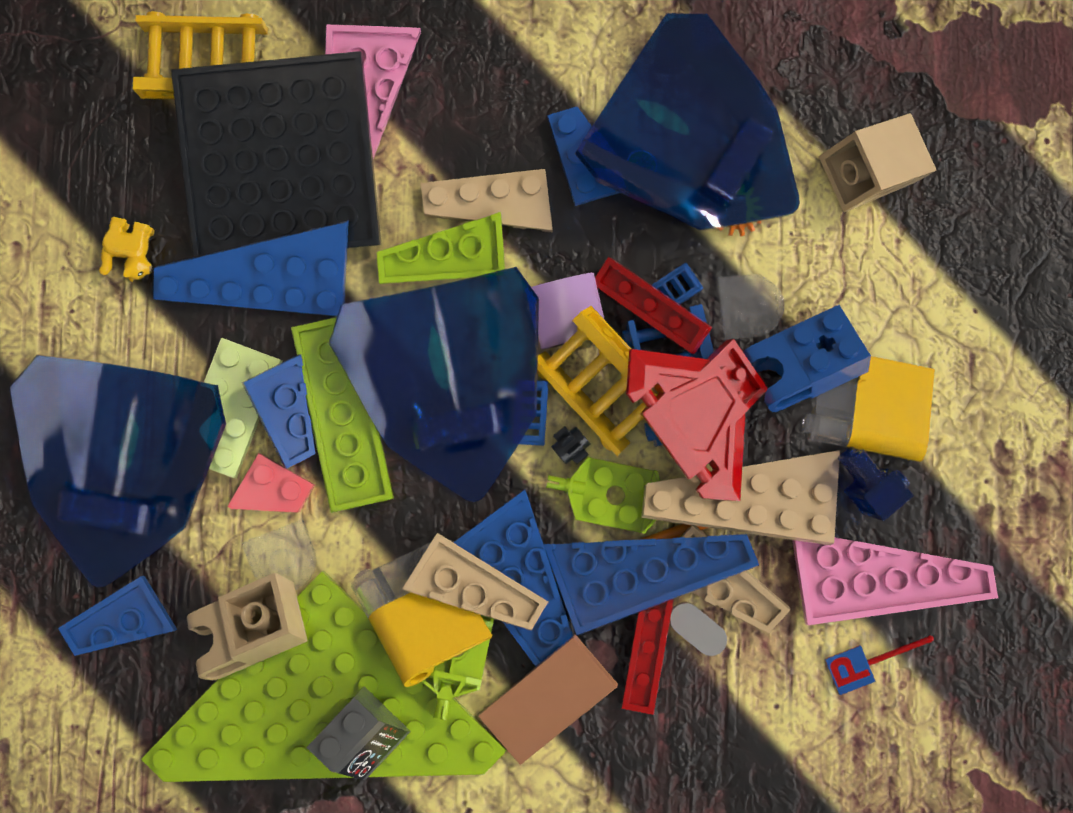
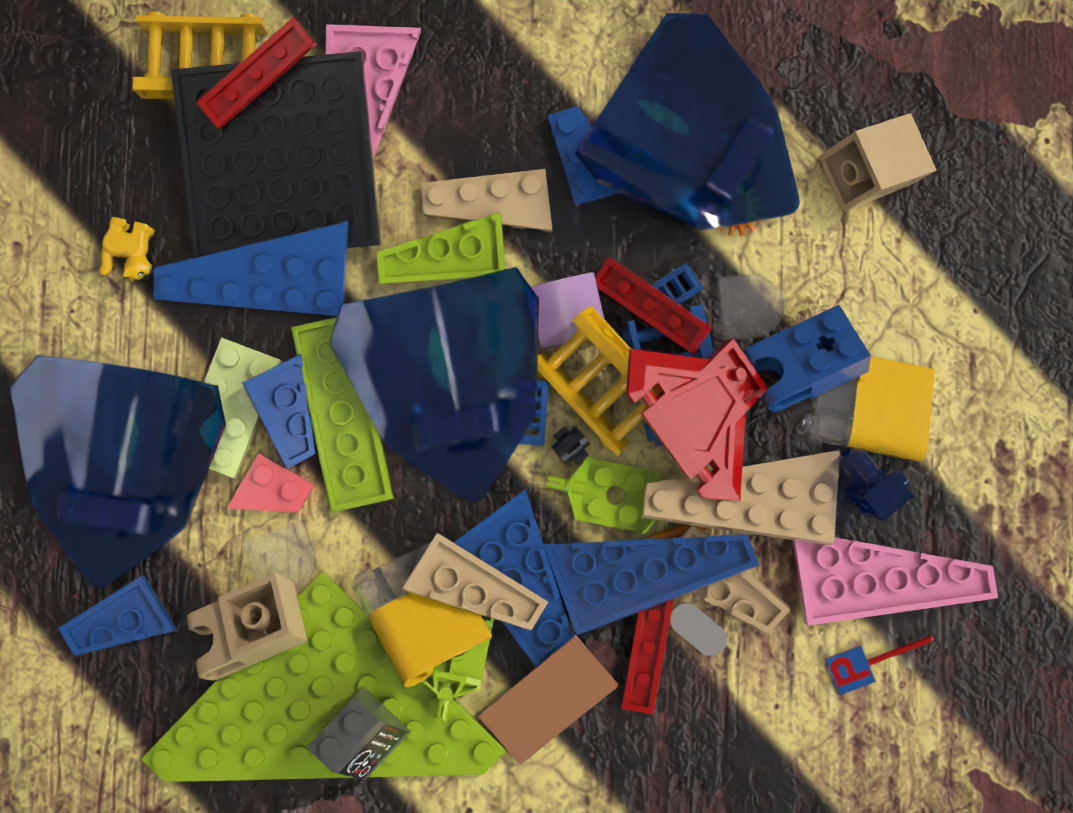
(256, 73): none -> red plate

